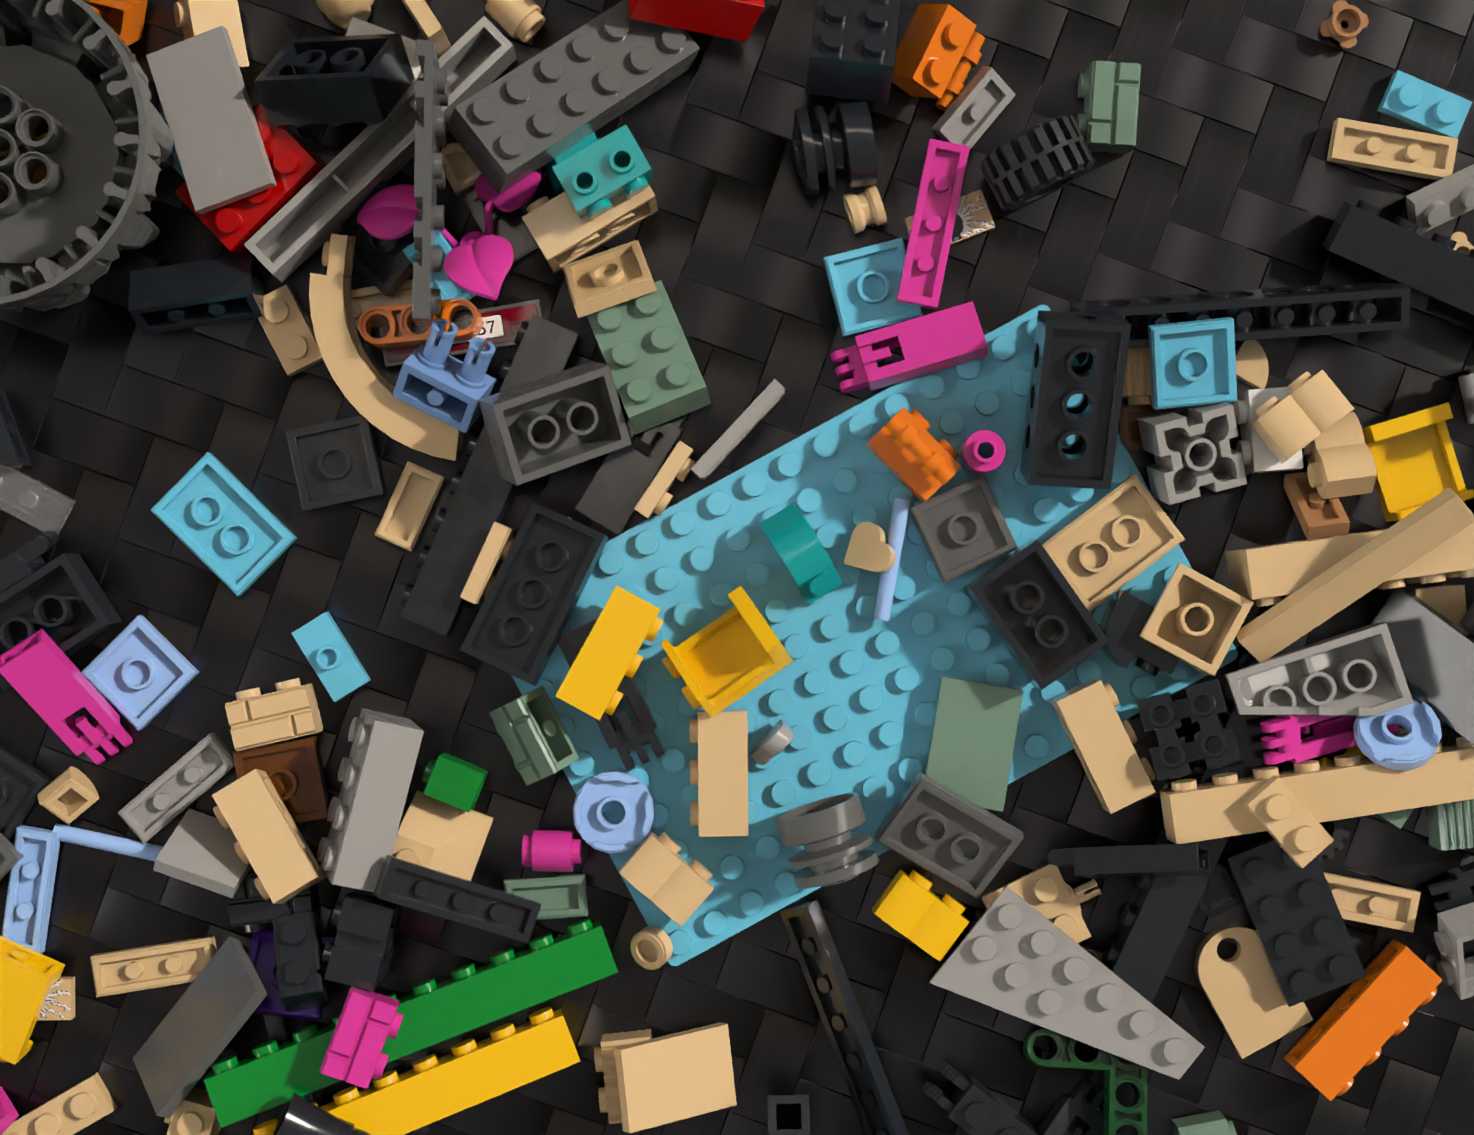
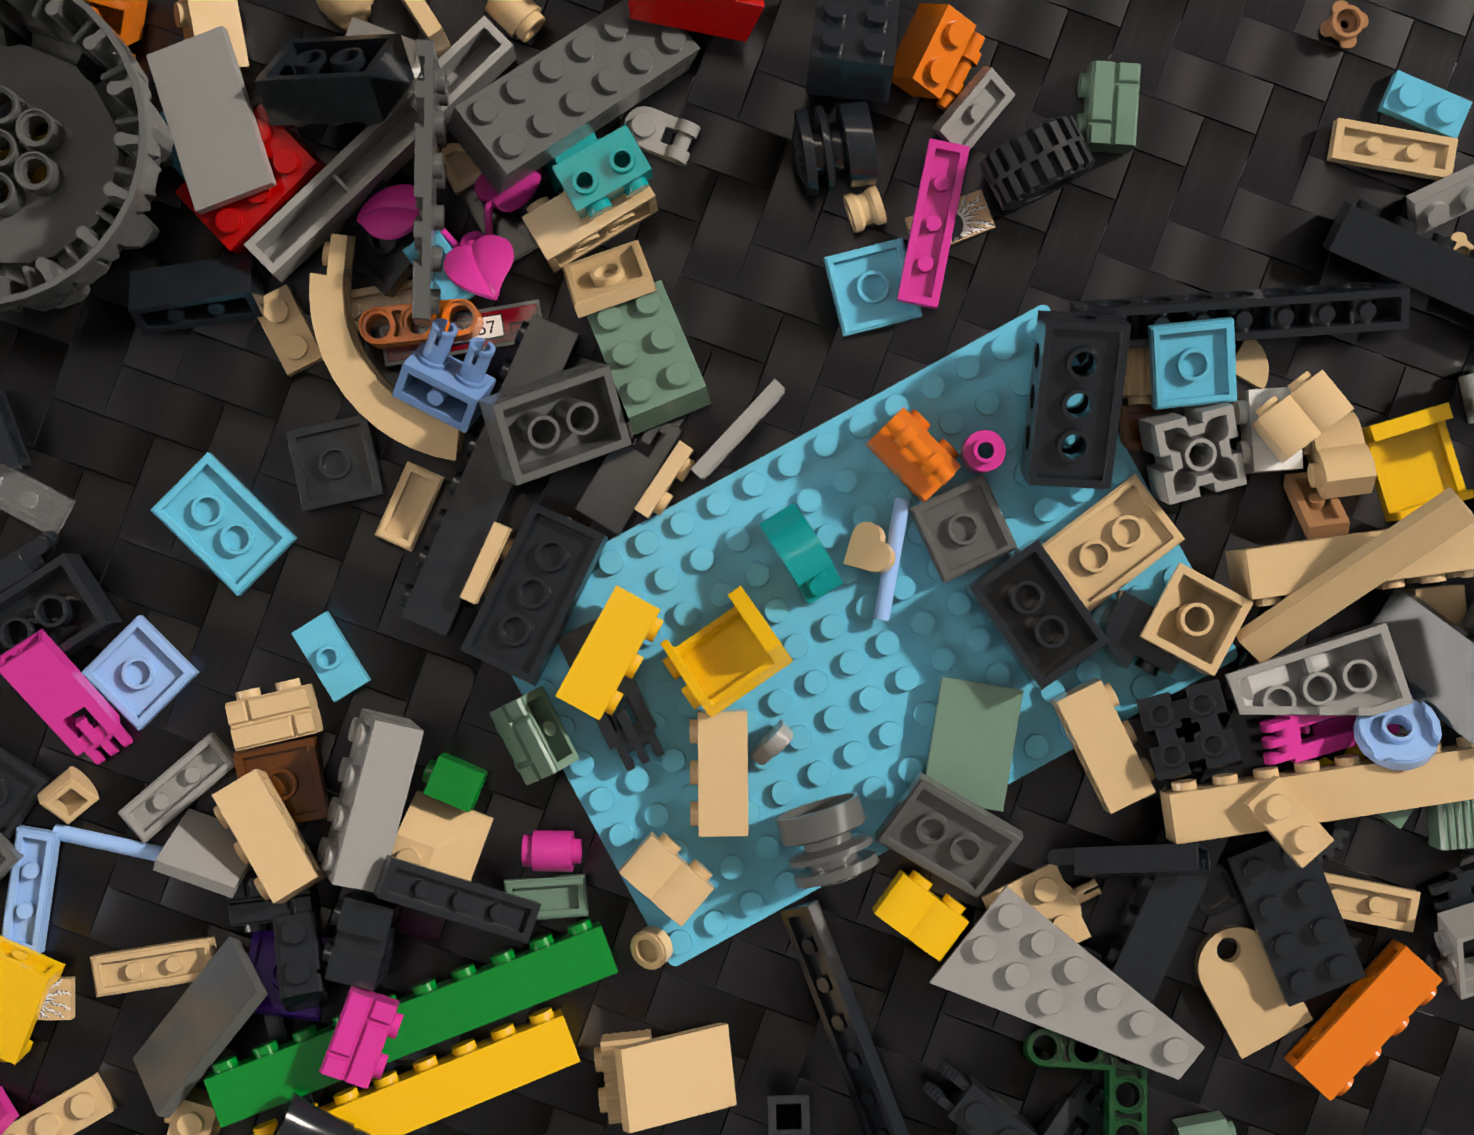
(596, 829): light blue tile -> none
(649, 128): none -> light grey plate
(926, 343): dark pink hinge -> none

